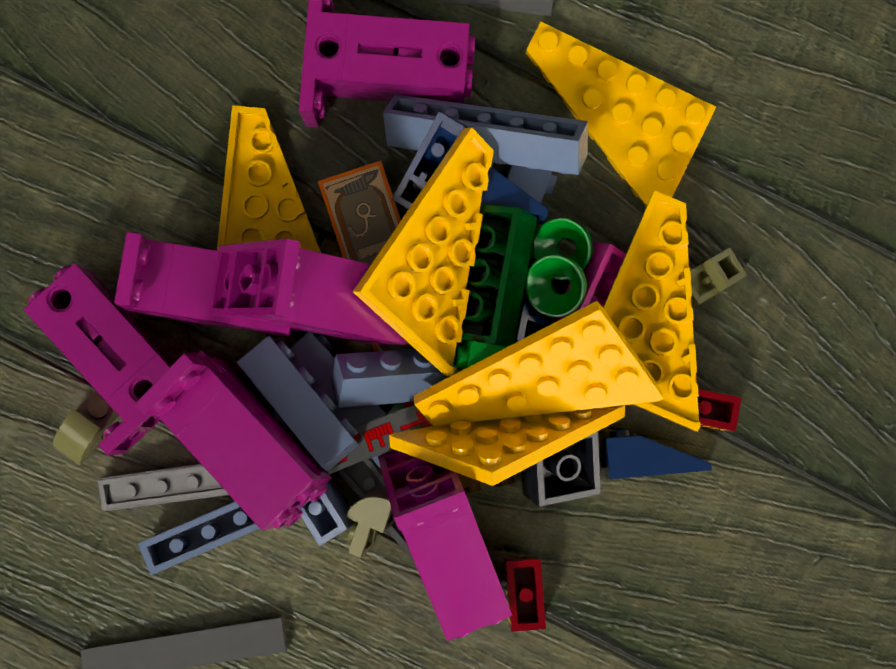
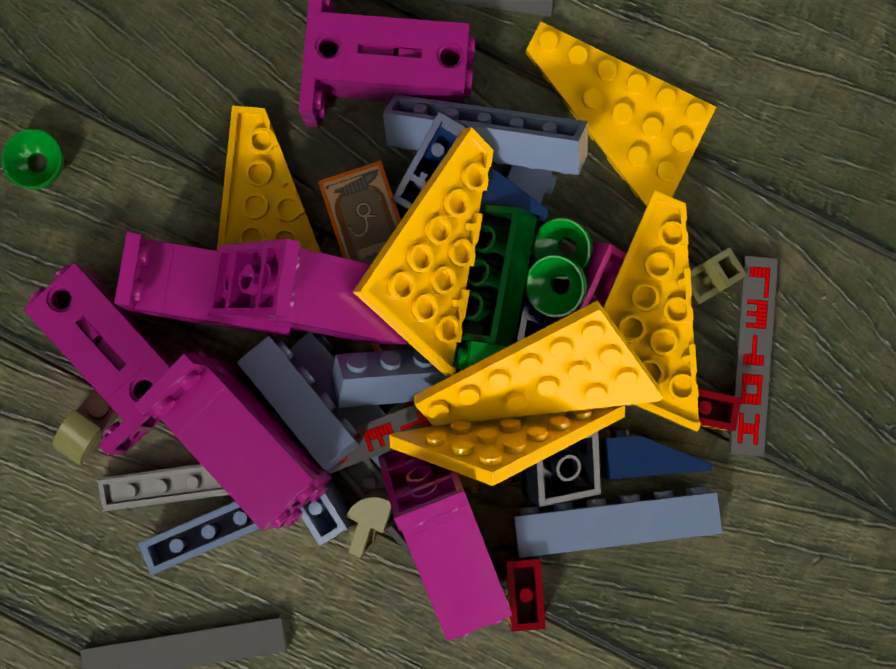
(20, 151): none -> green piece
(617, 523): none -> sand blue brick
(754, 354): none -> dark grey tile

